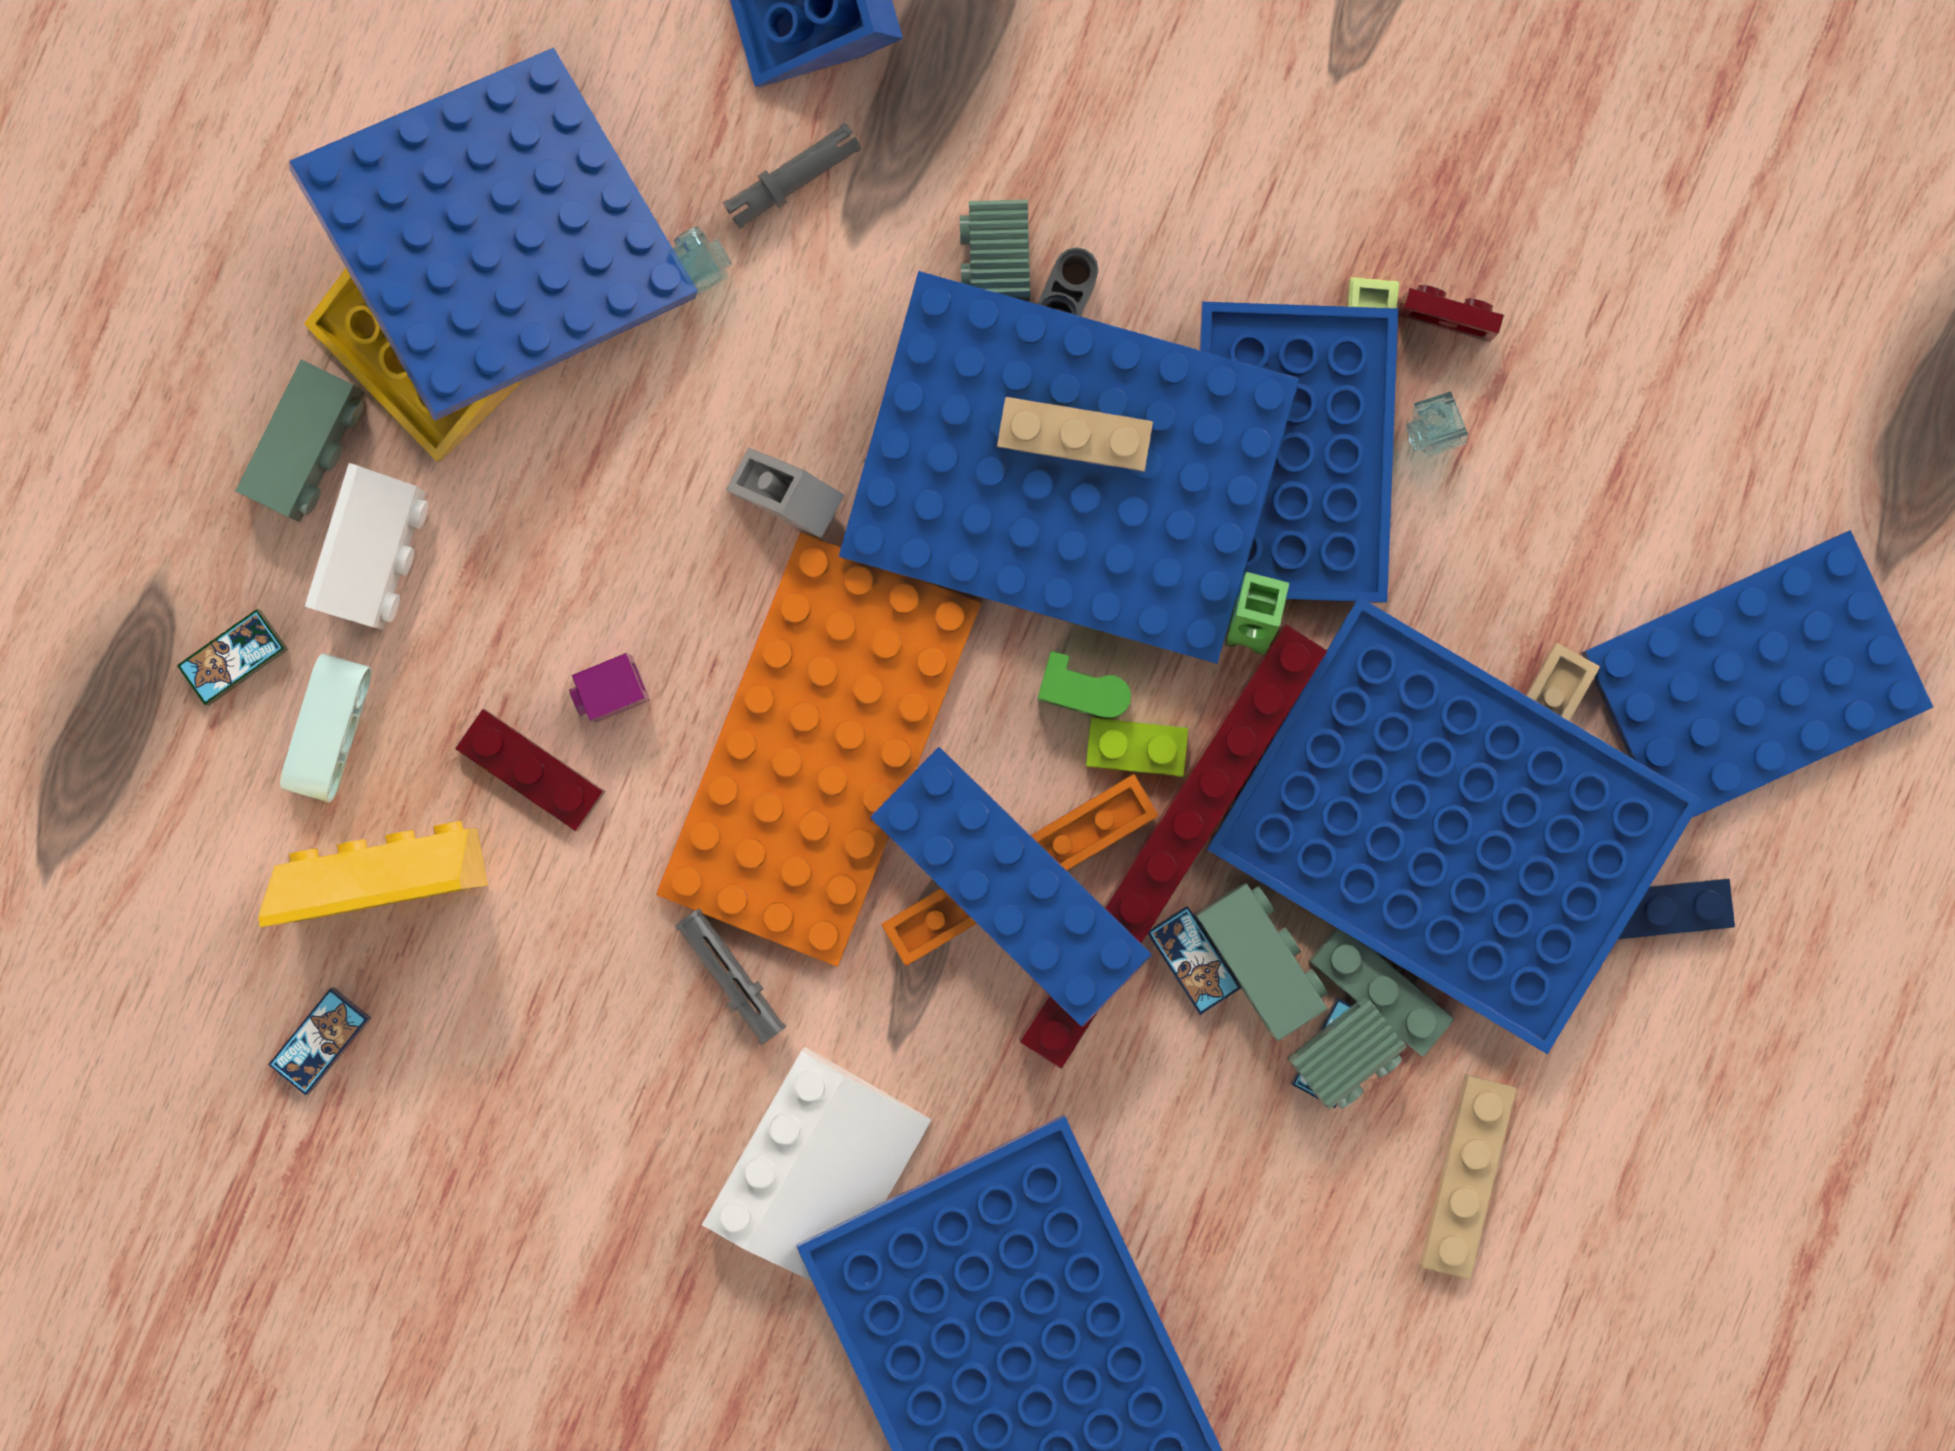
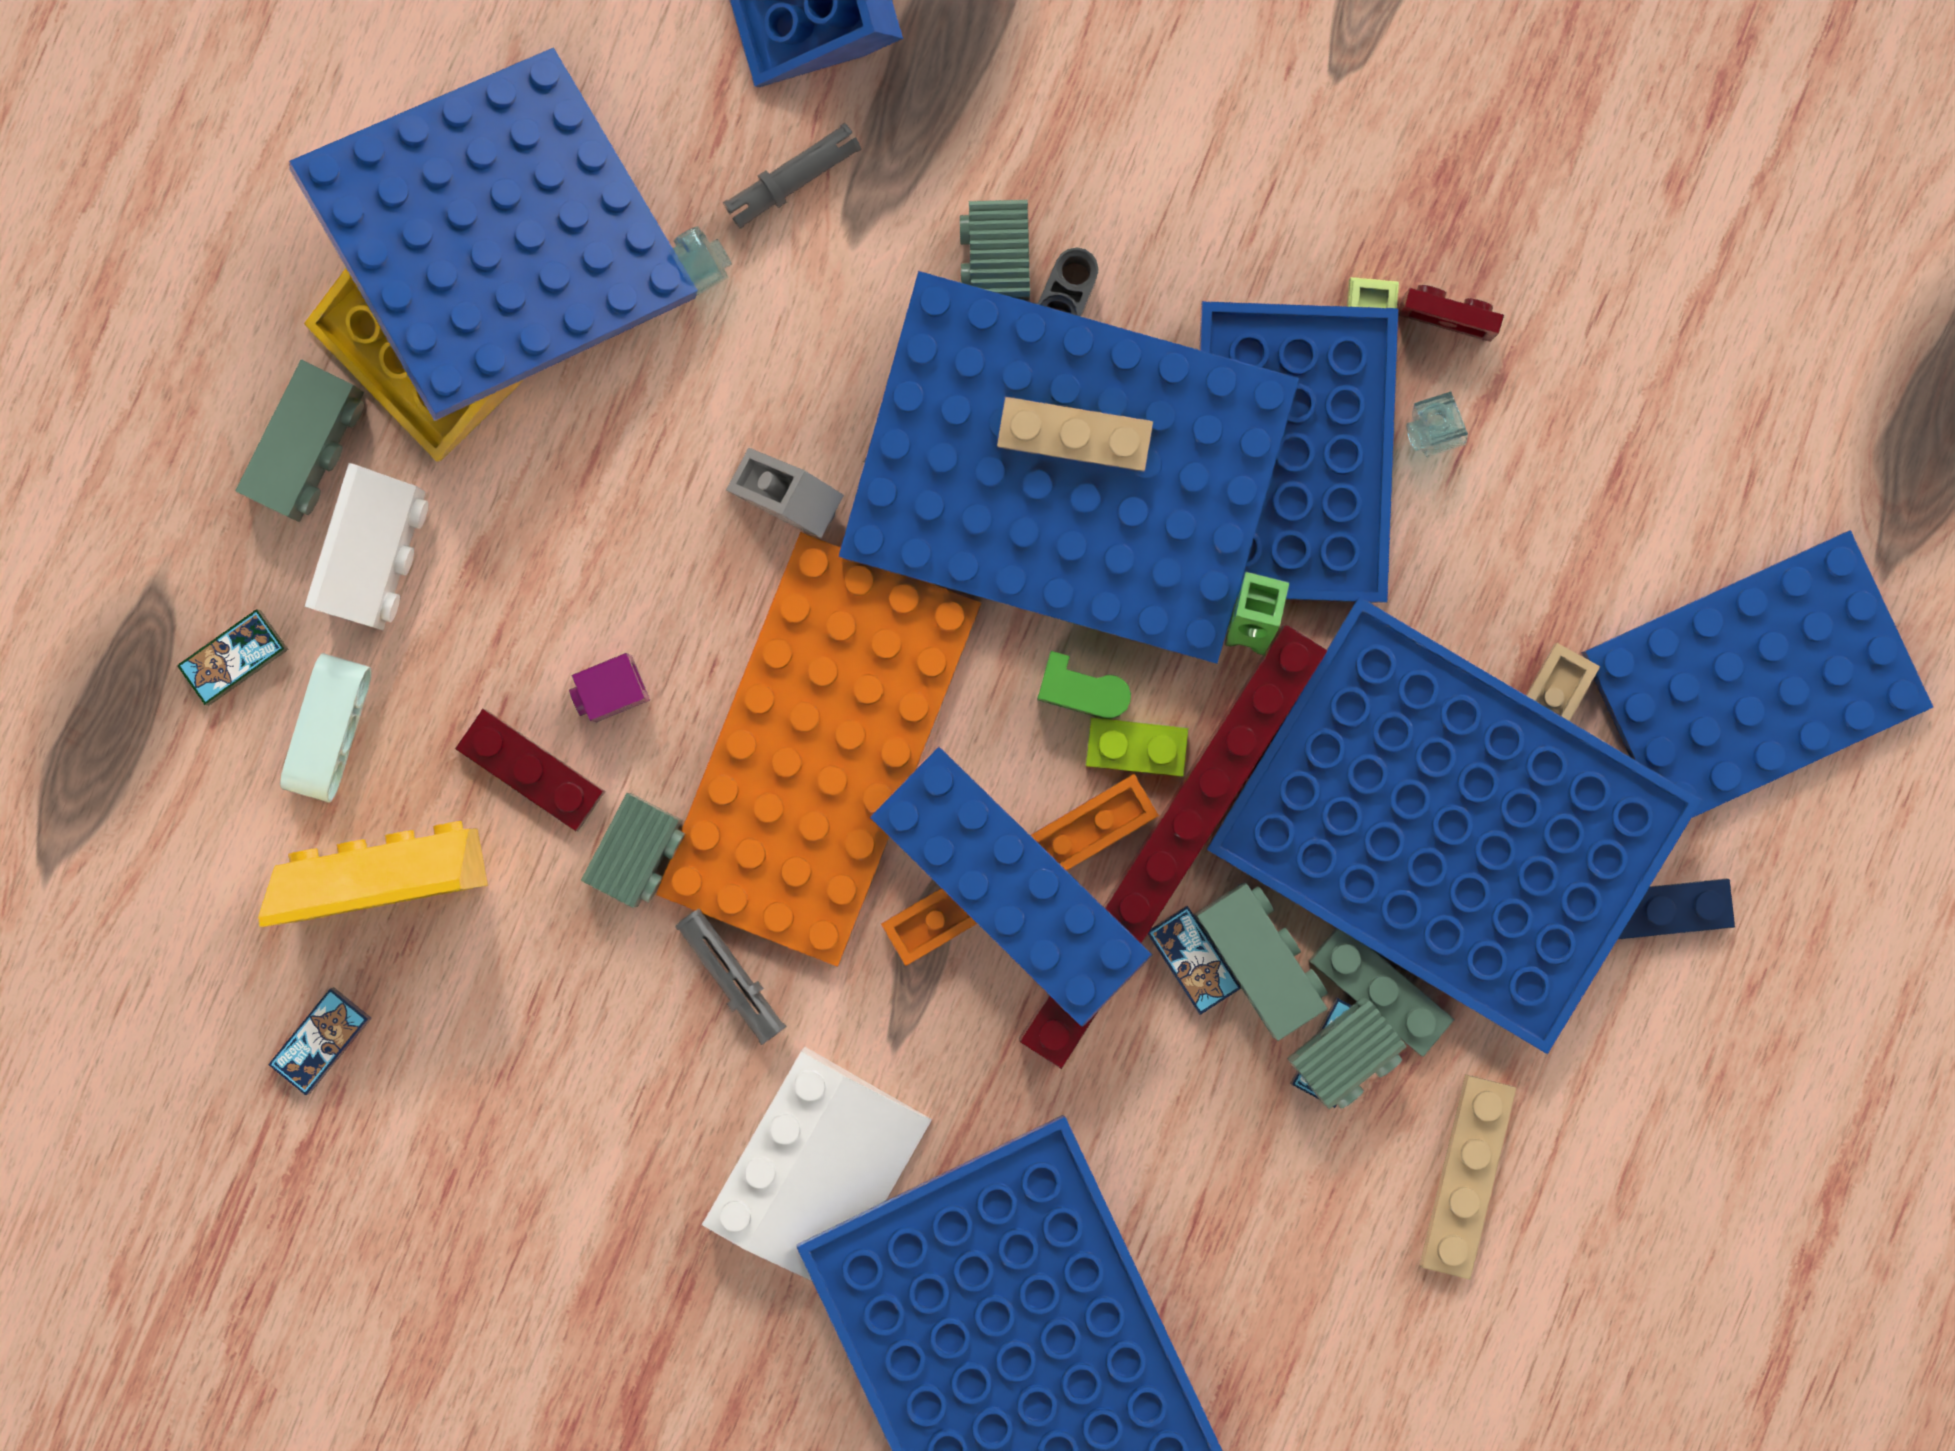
(633, 851): none -> sand green brick

